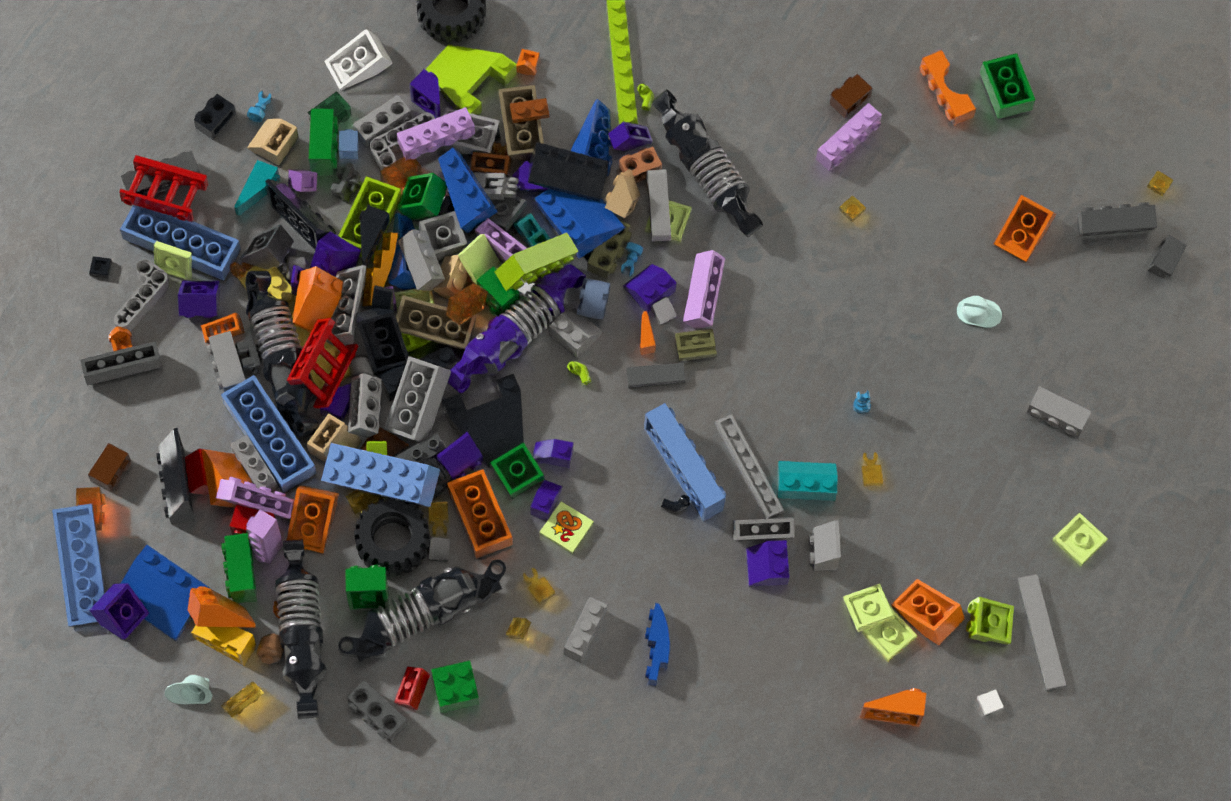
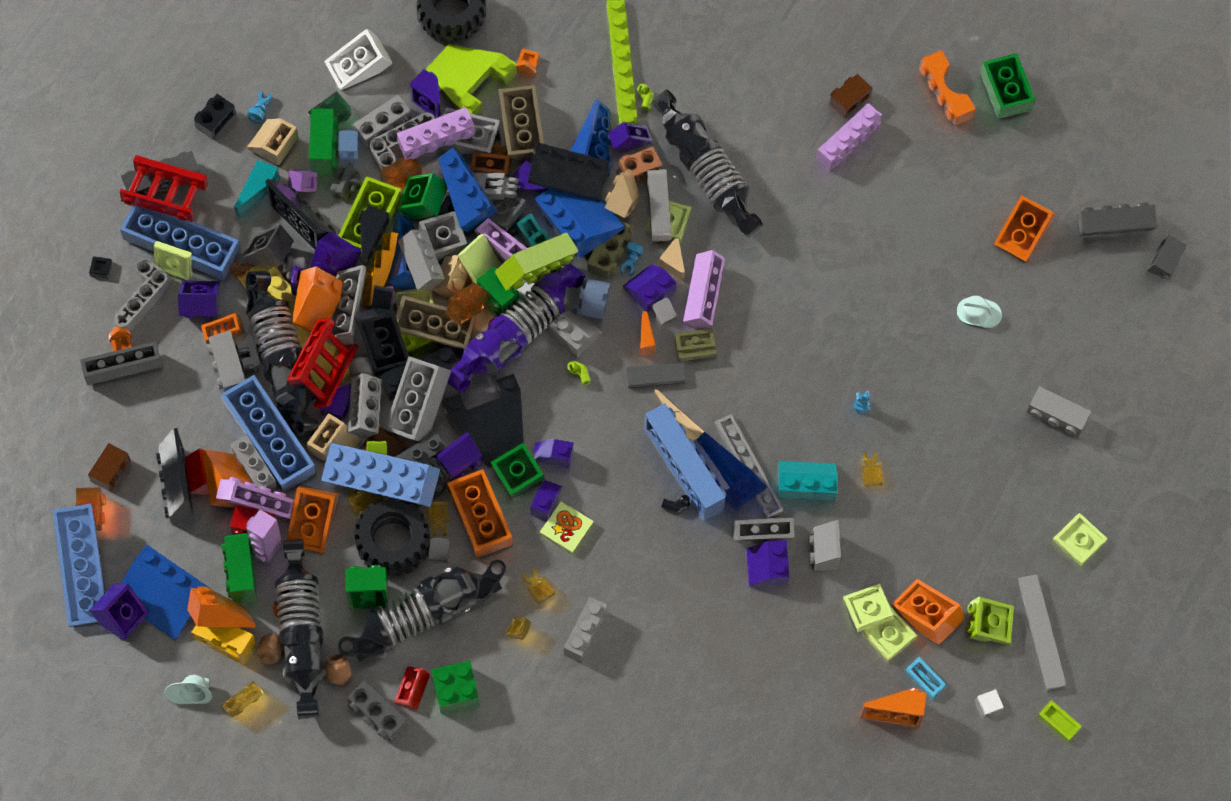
(337, 669): none -> medium nougat head
(529, 110): dark orange plate -> none
(659, 638): blue slope -> none
(672, 260): none -> tan slope
(735, 477): none -> clear blue plate
(852, 208): clear yellow plate -> none
(920, 683): none -> medium azure tile
(1059, 721): none -> lime tile
(1160, 183): clear yellow plate -> none

